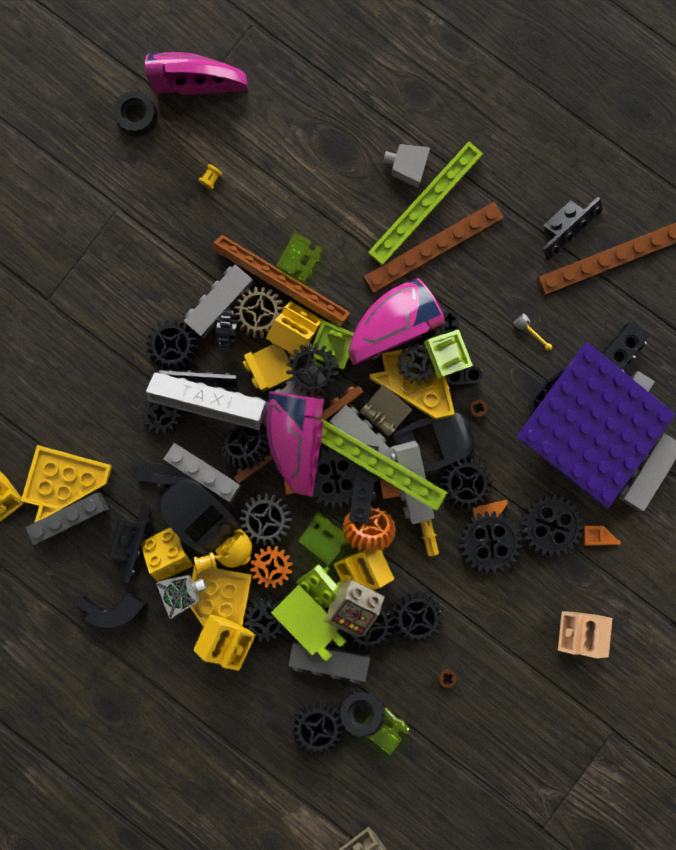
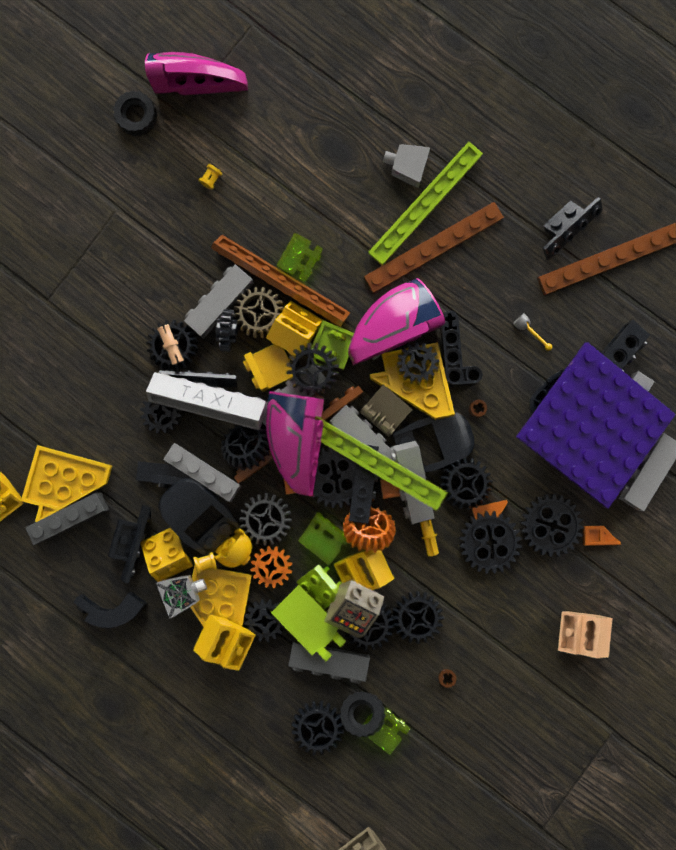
(170, 344): none -> light nougat pin
(448, 353): lime plate -> none

